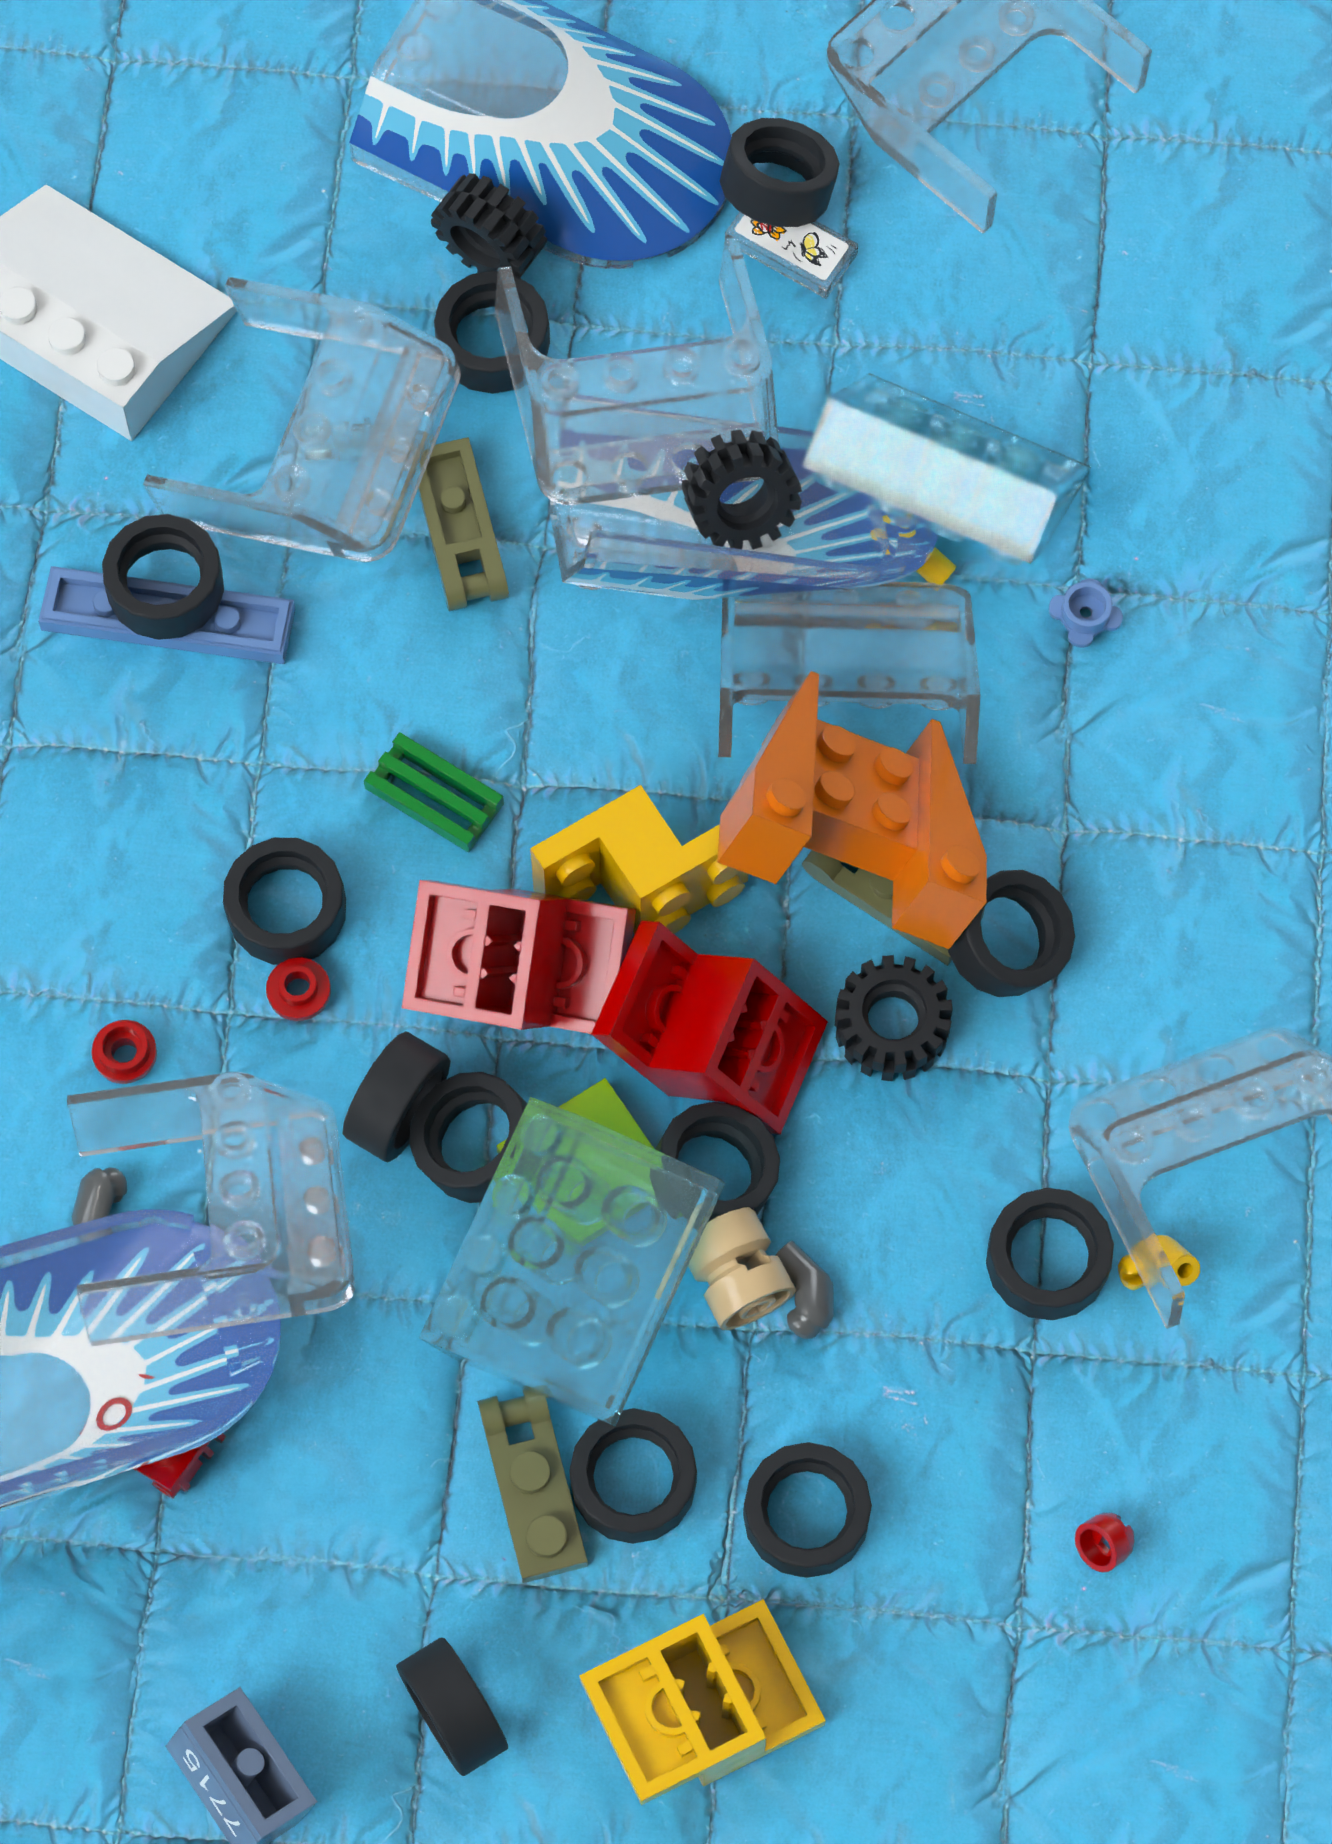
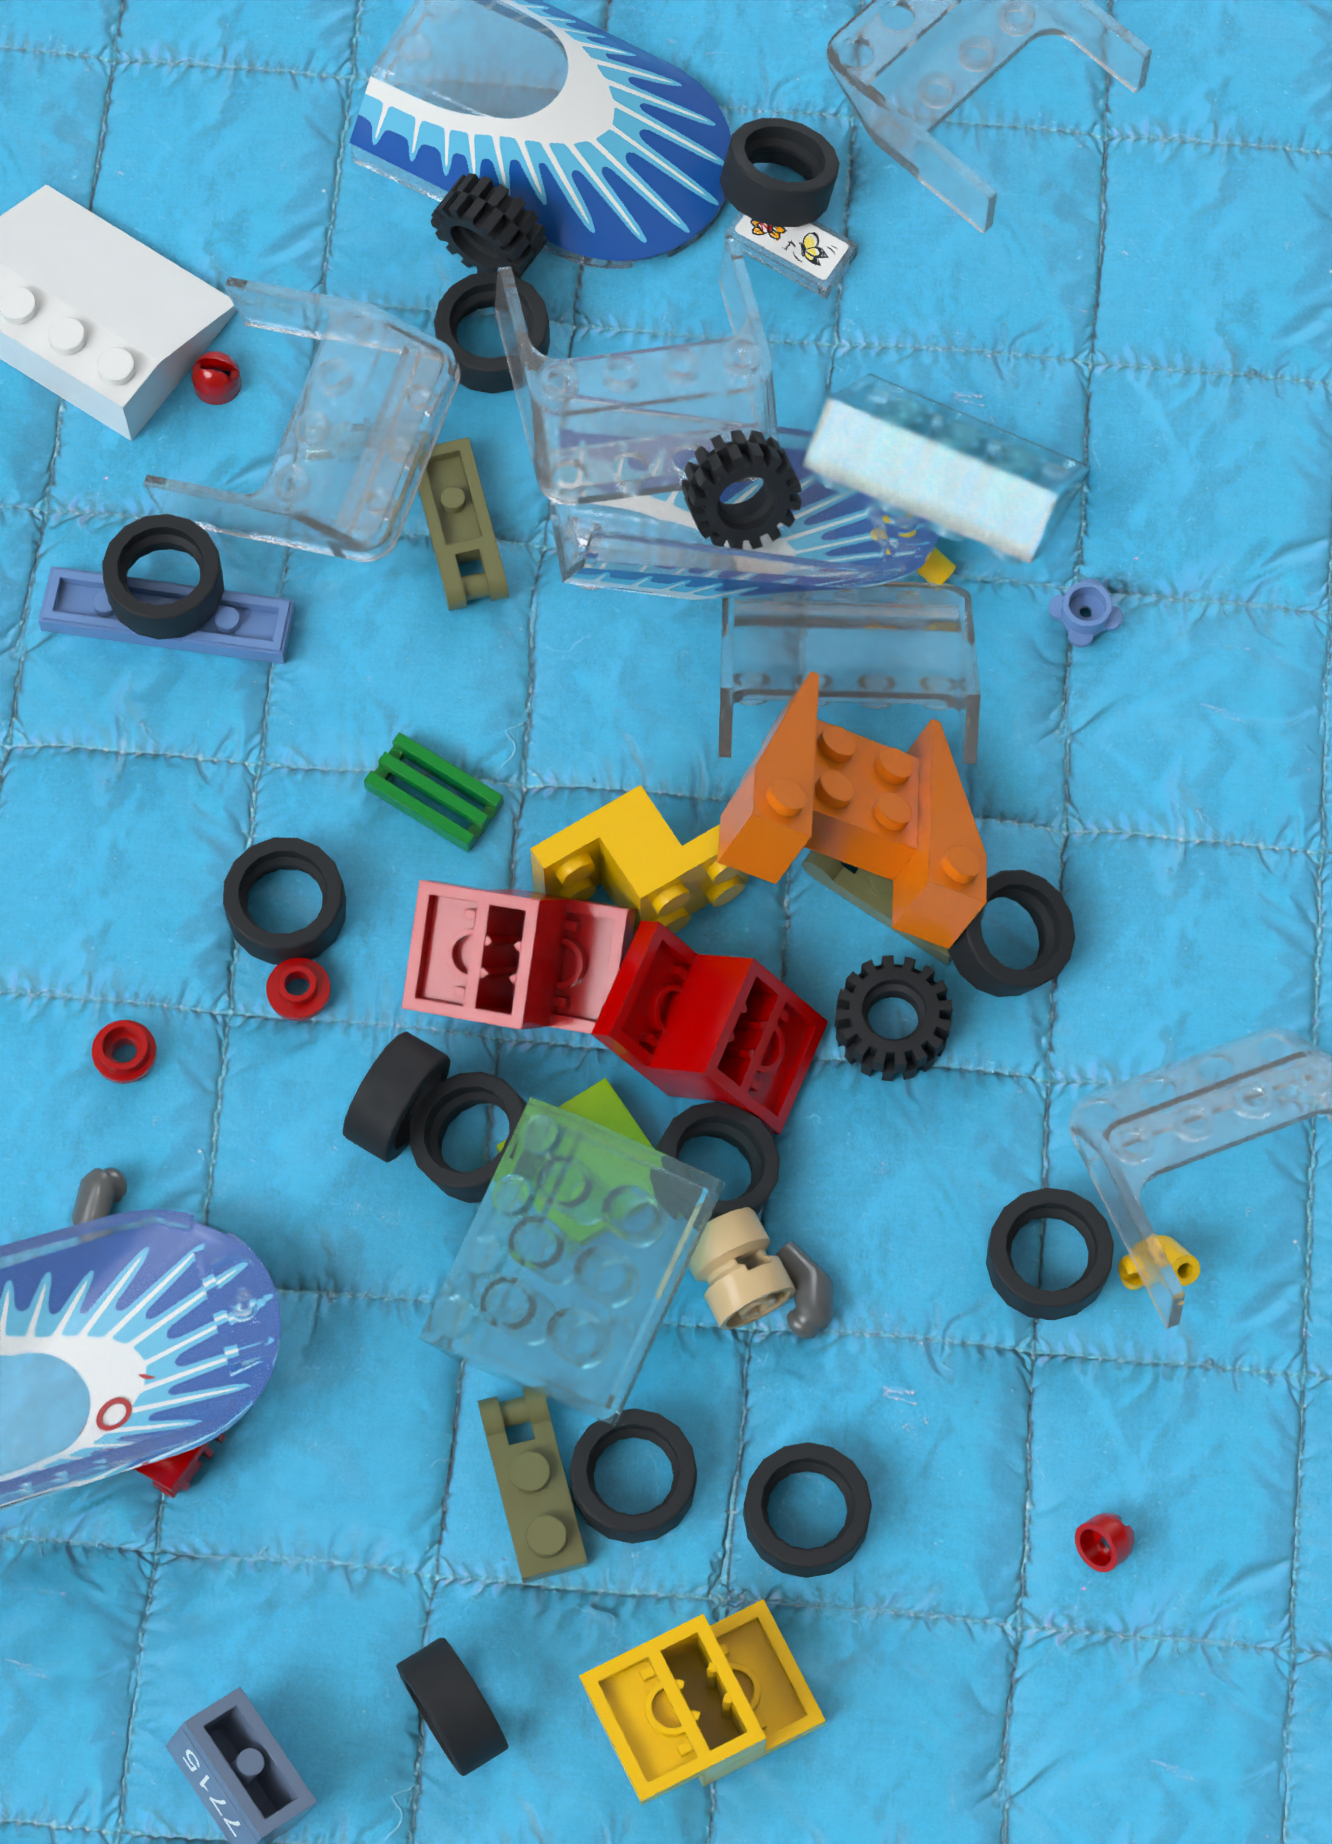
(215, 386): none -> red hinge
(270, 1199): clear windscreen -> none

